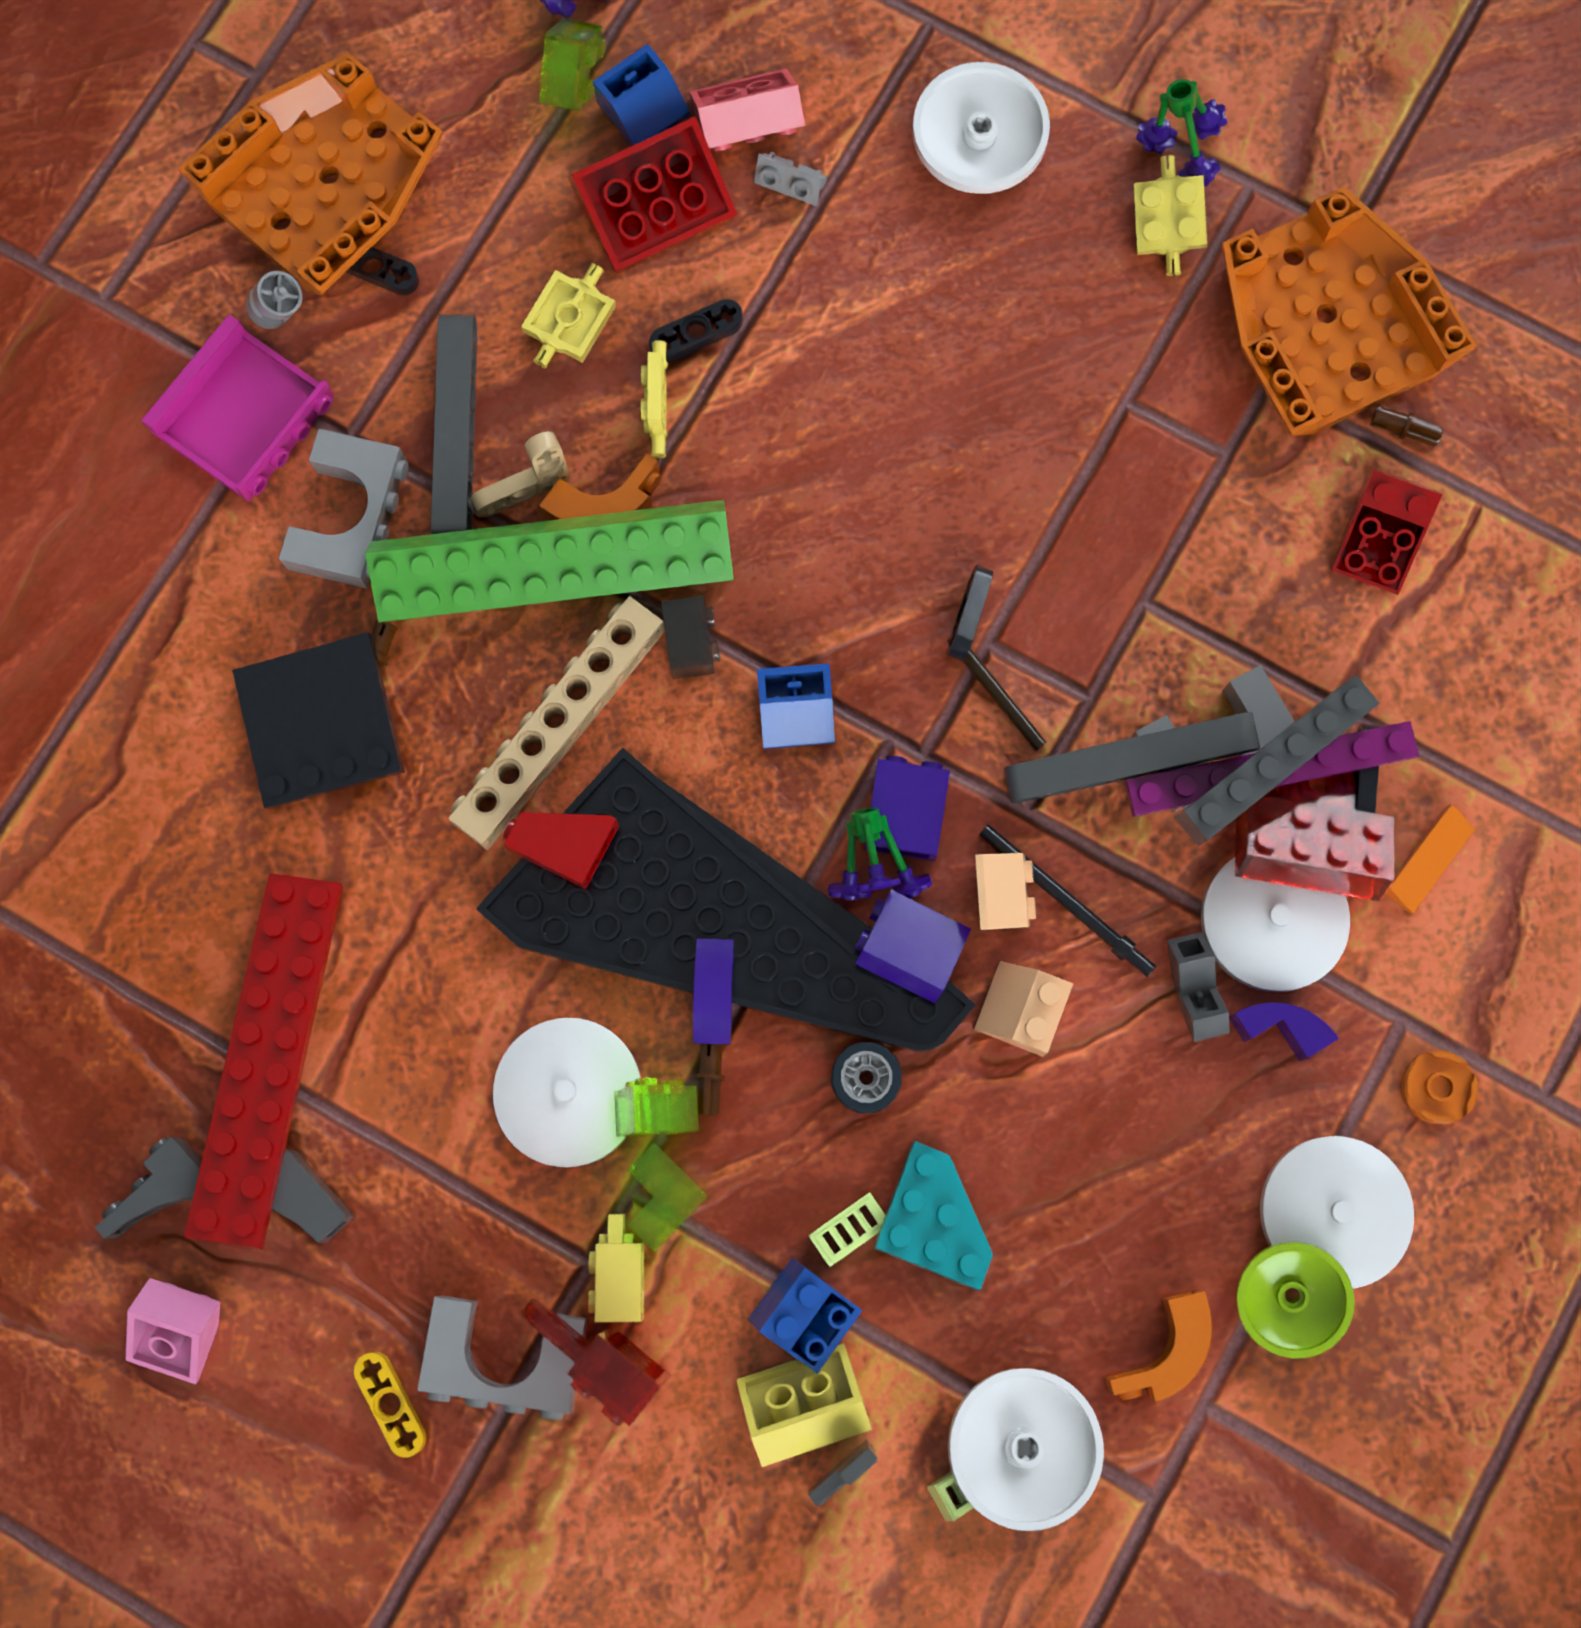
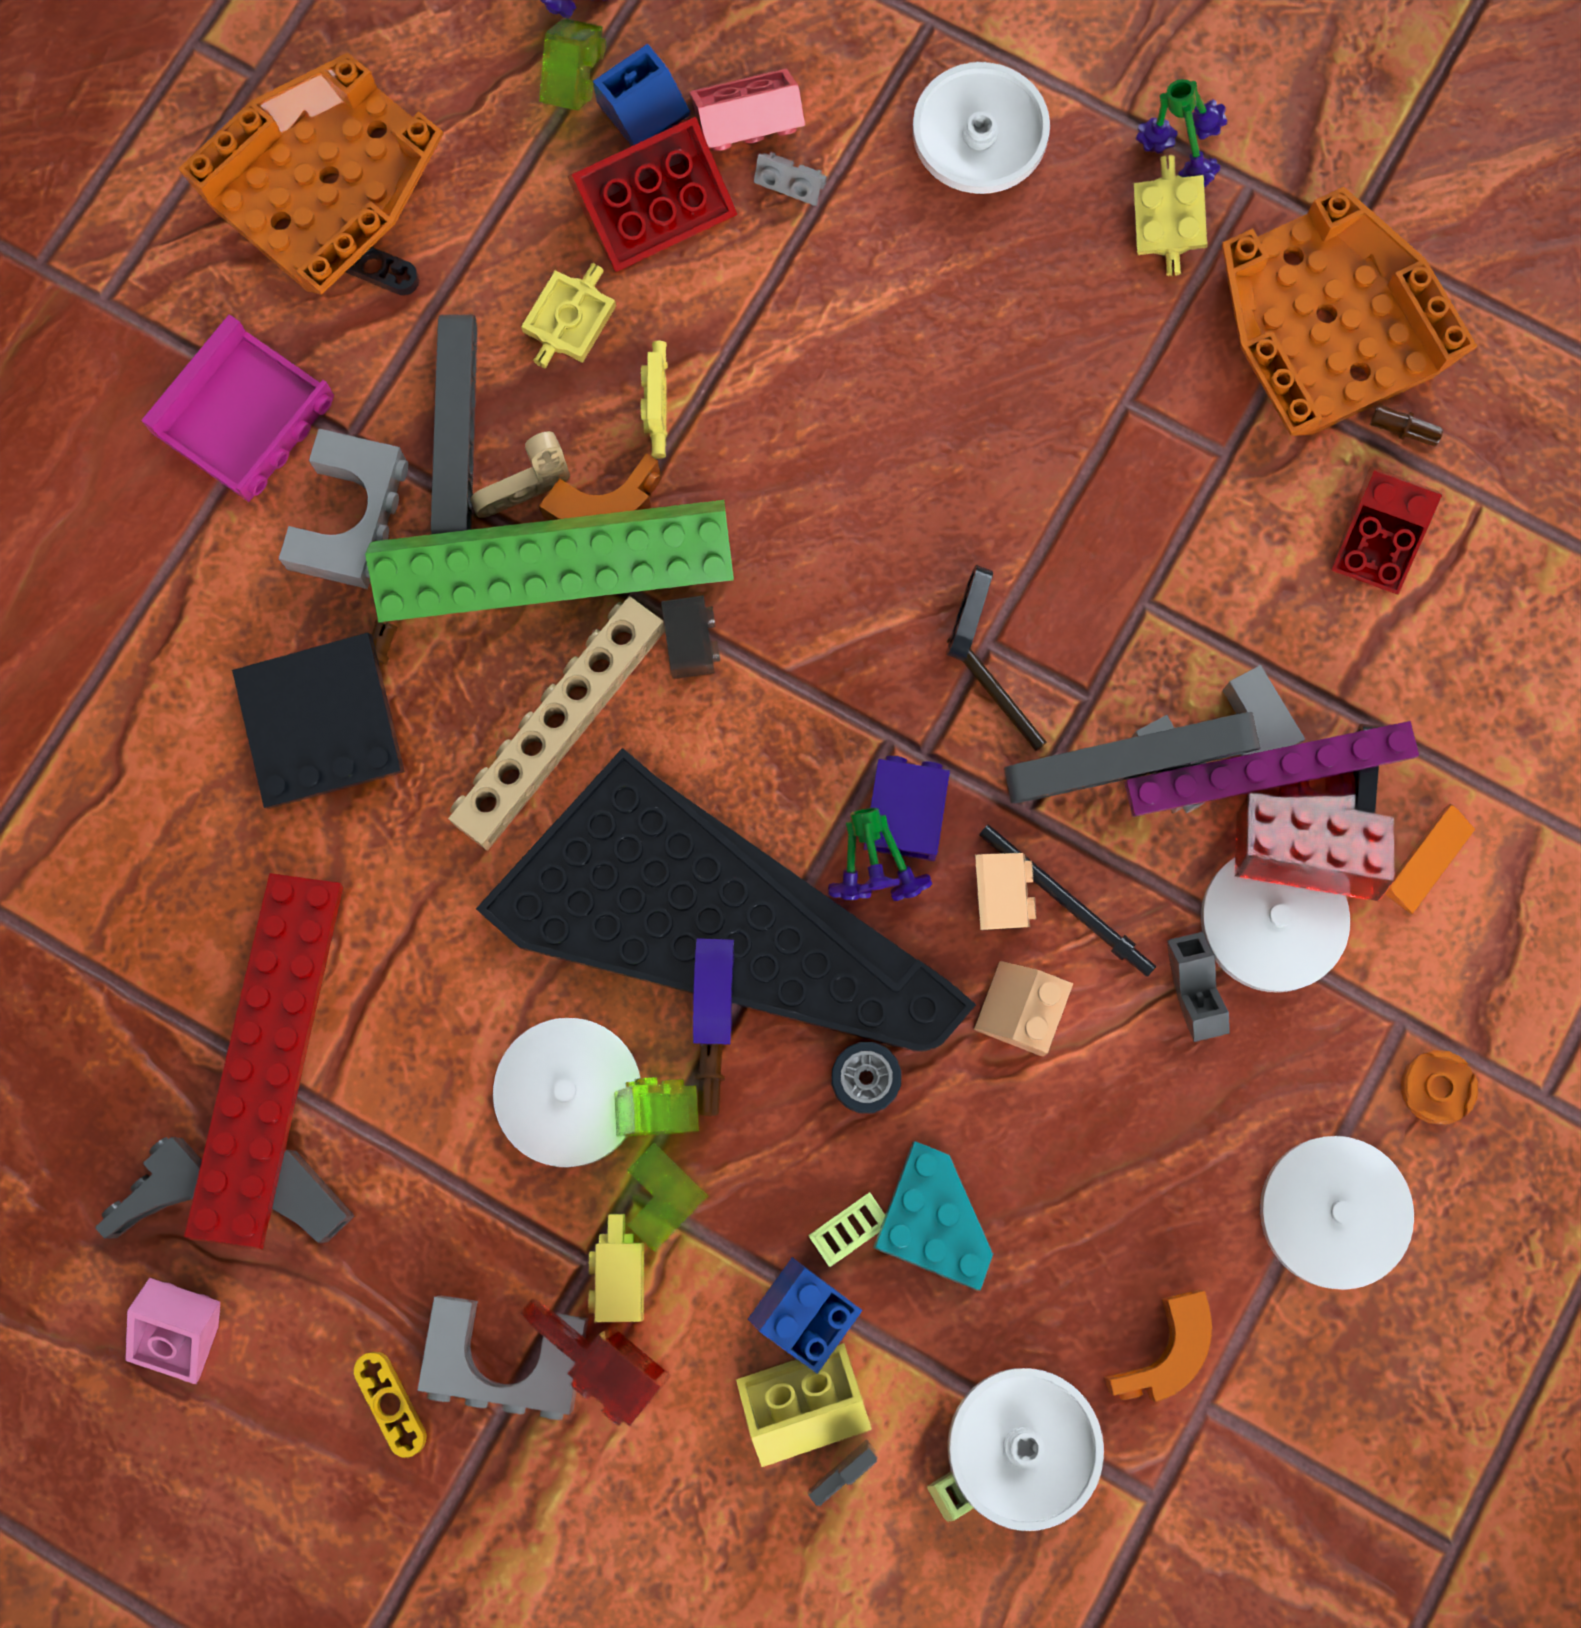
(273, 299): light grey wheel -> none
(562, 842): red slope -> none
(690, 345): black beam -> none
(796, 706): slope -> none
(911, 945): dark purple brick -> none
(1277, 760): dark grey brick -> none
(1300, 1028): dark purple brick -> none
(1312, 1319): lime dish -> none

